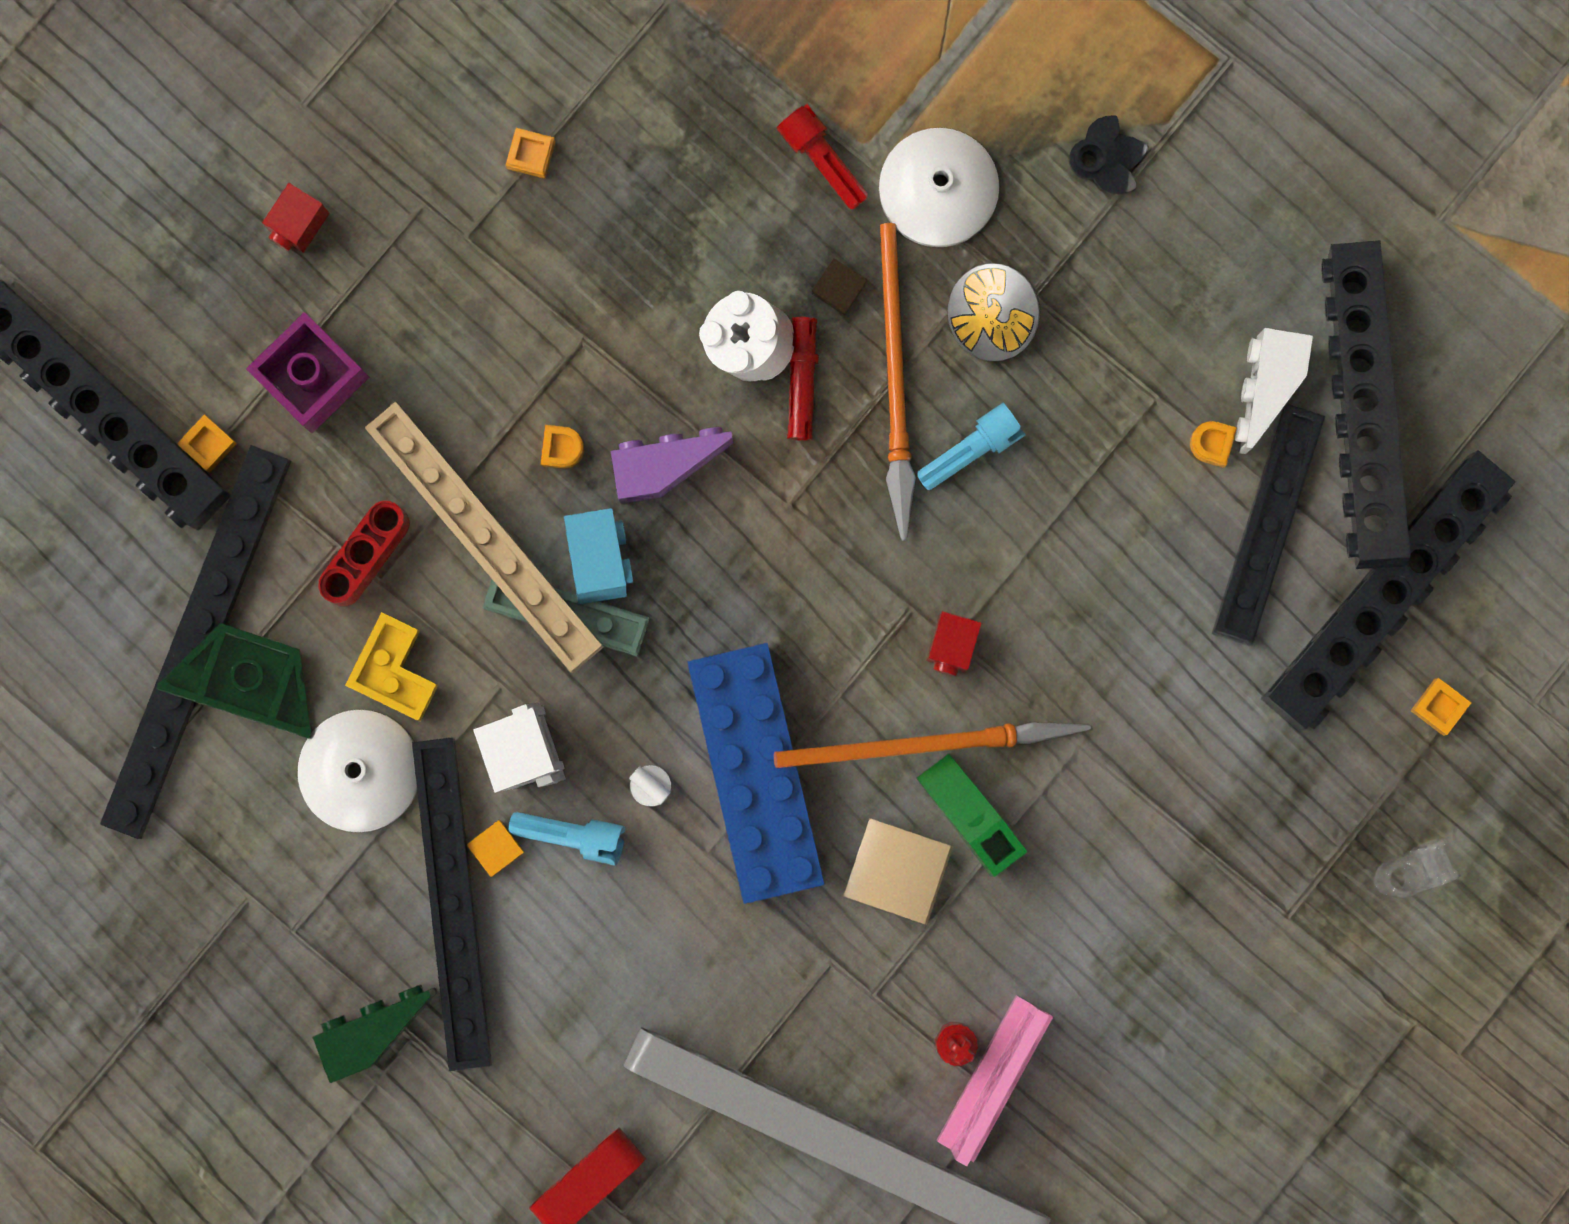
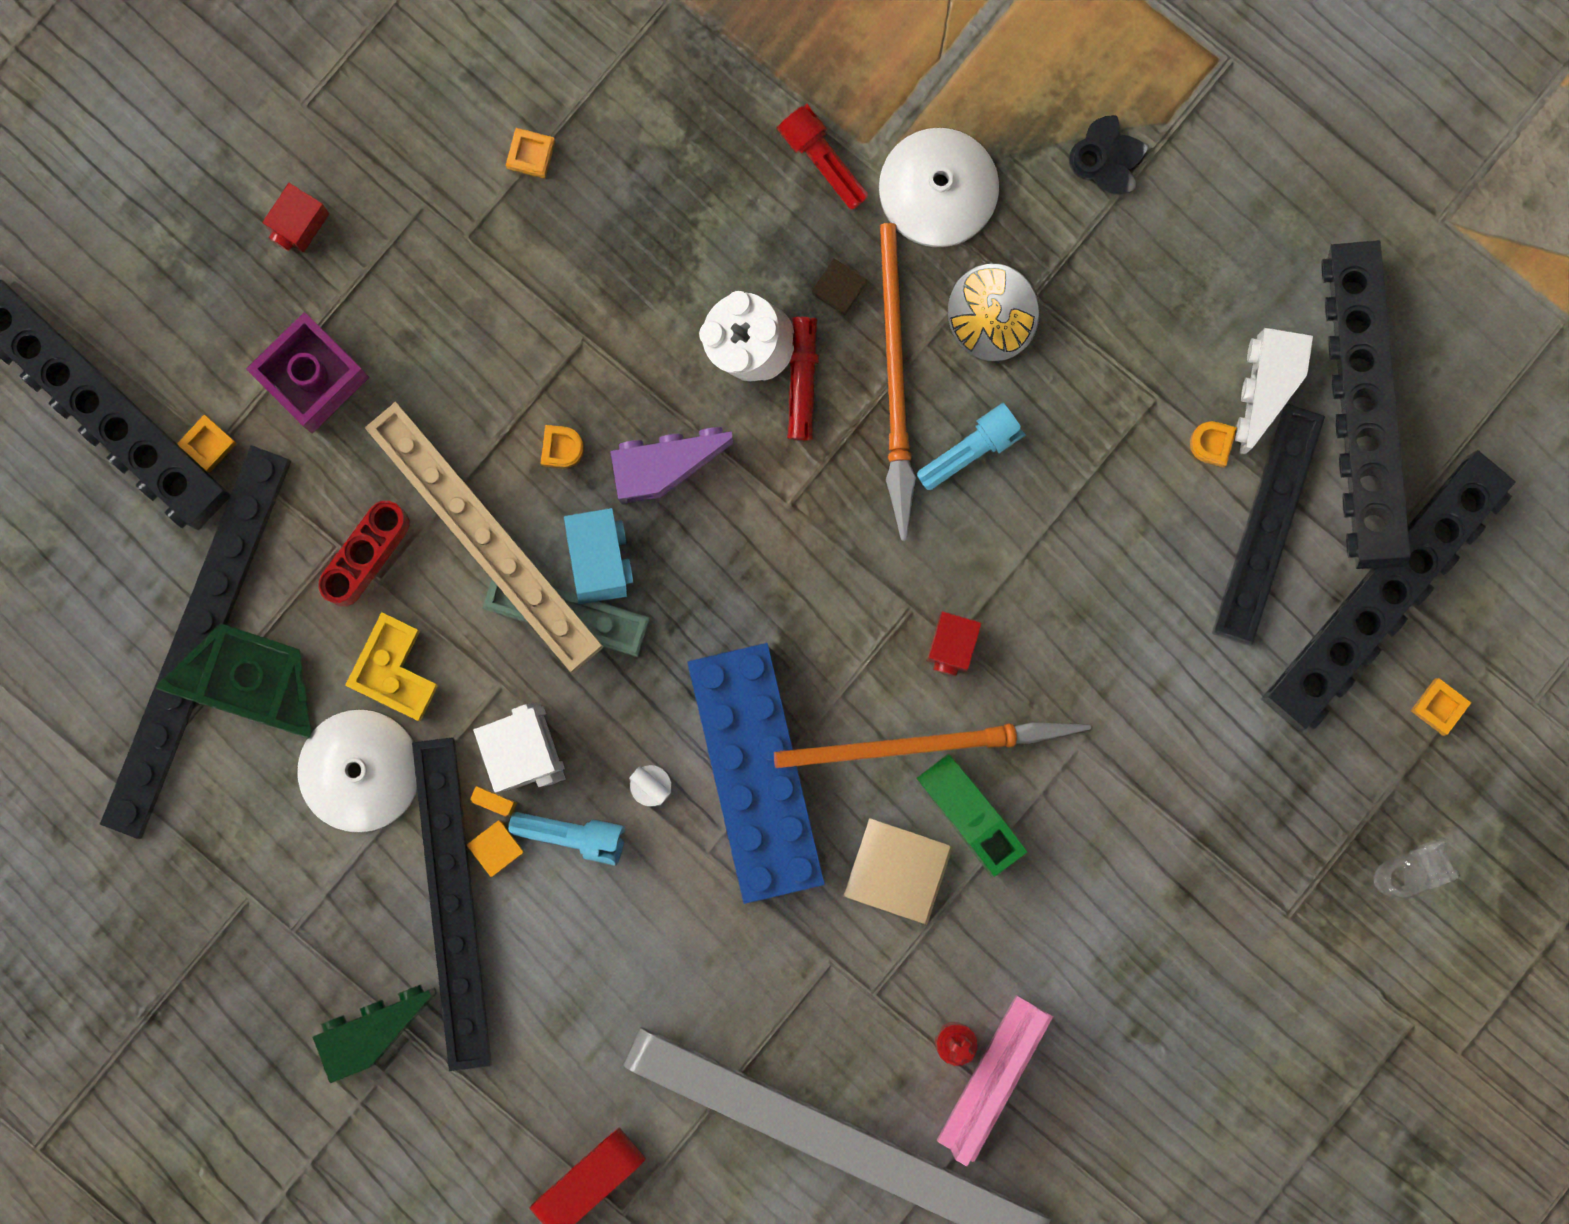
(493, 801): none -> light orange tile

